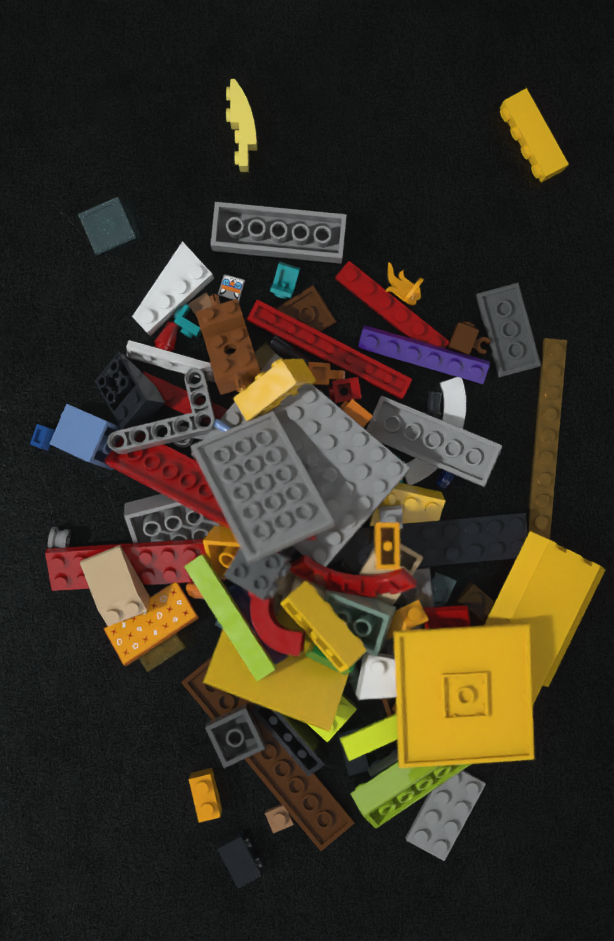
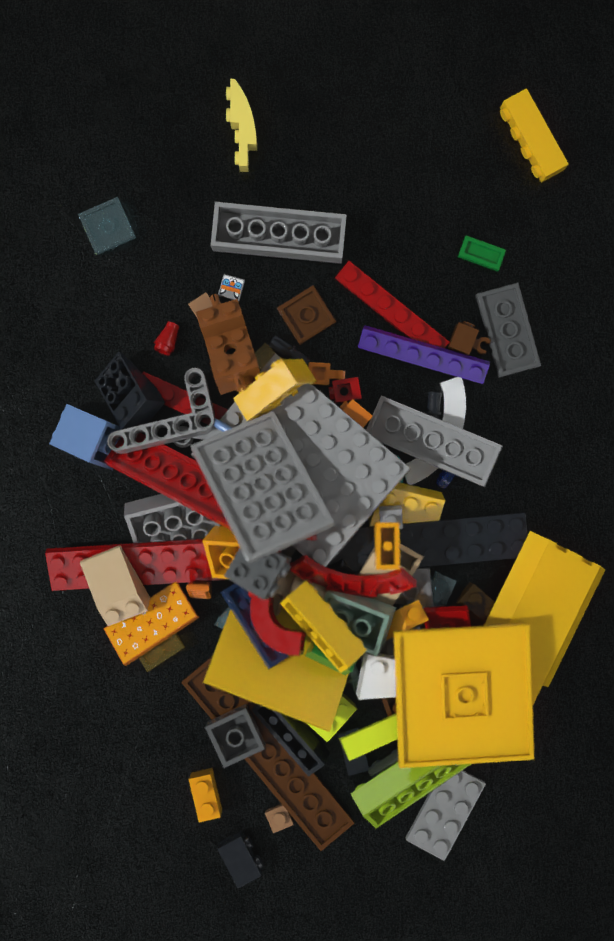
(42, 437): blue plate -> none
(59, 538): light grey wheel -> none
(167, 359): white tile -> none
(175, 286): white wedge -> none
(188, 328): teal bracket -> none
(230, 617): lime tile -> none
(285, 280): teal bracket -> none
(329, 349): red plate -> none
(404, 288): light orange piece -> none
(481, 253): none -> green tile
(546, 437): pearl gold plate -> none

